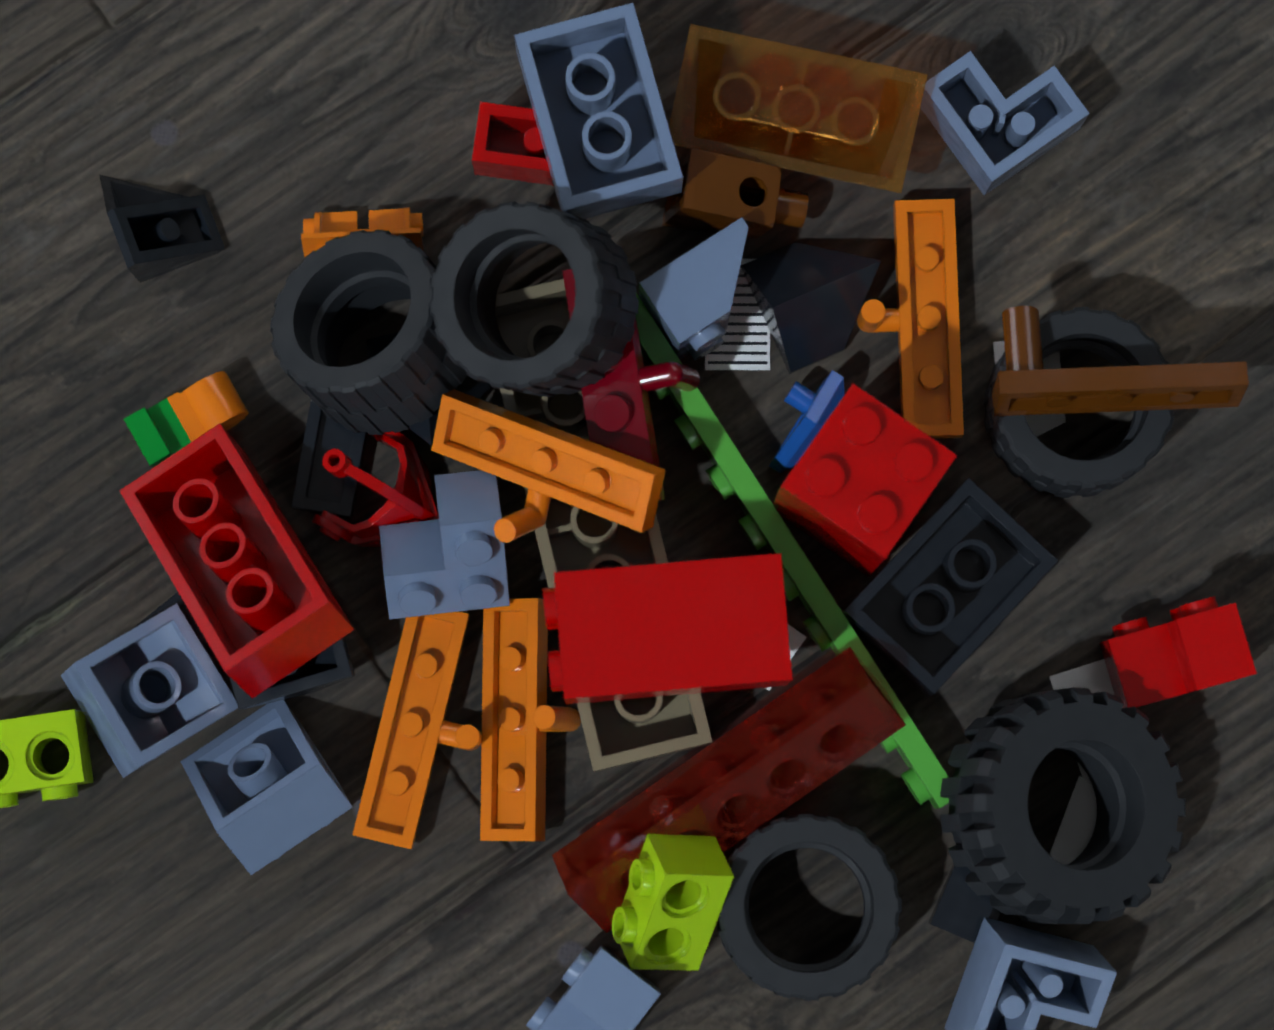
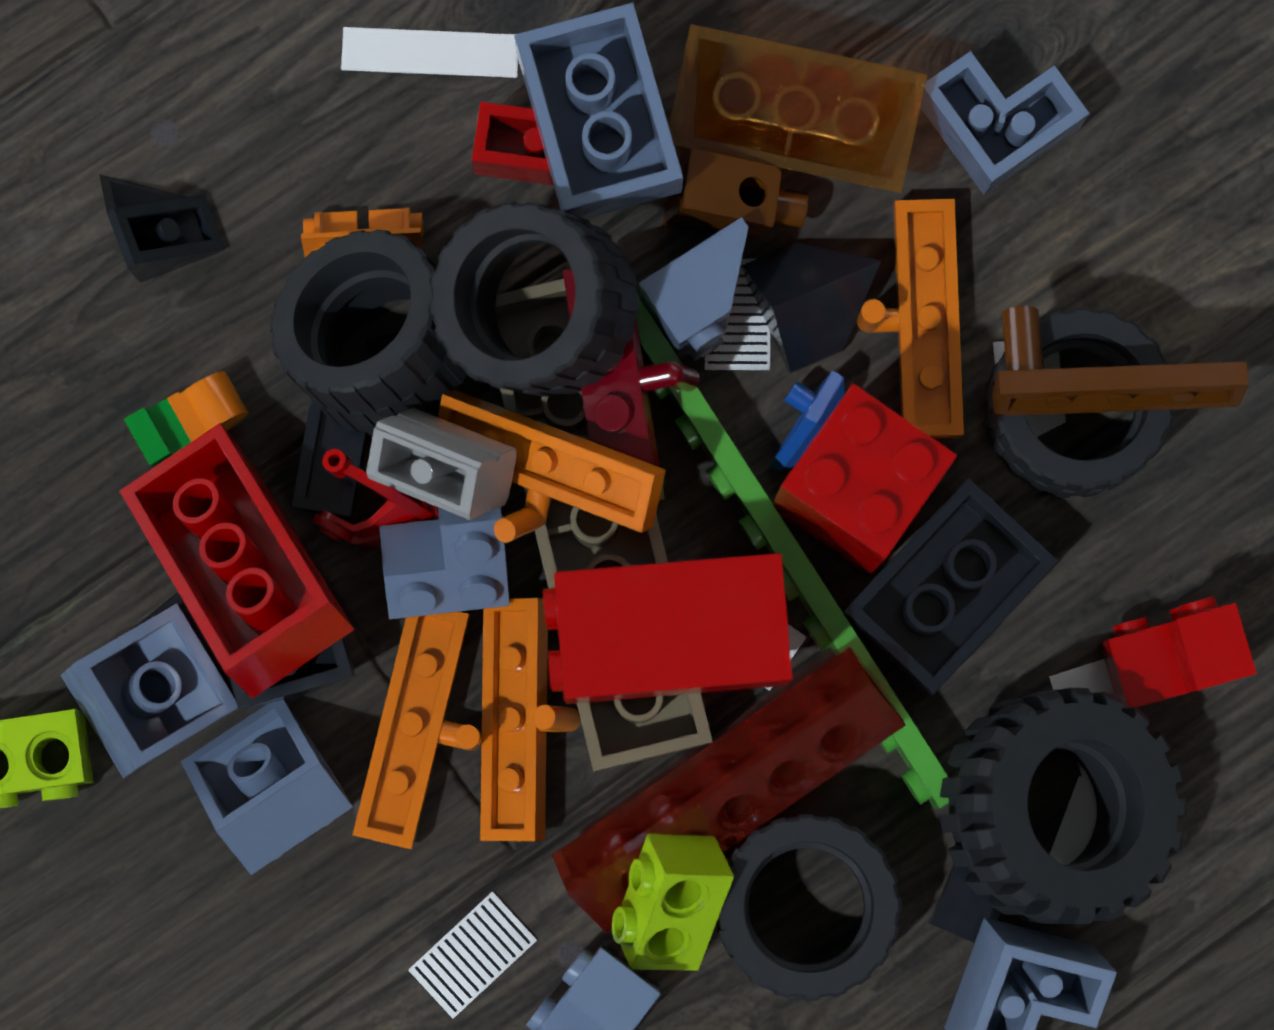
(429, 52): none -> white sticker
(441, 463): none -> light grey brick
(472, 955): none -> white sticker

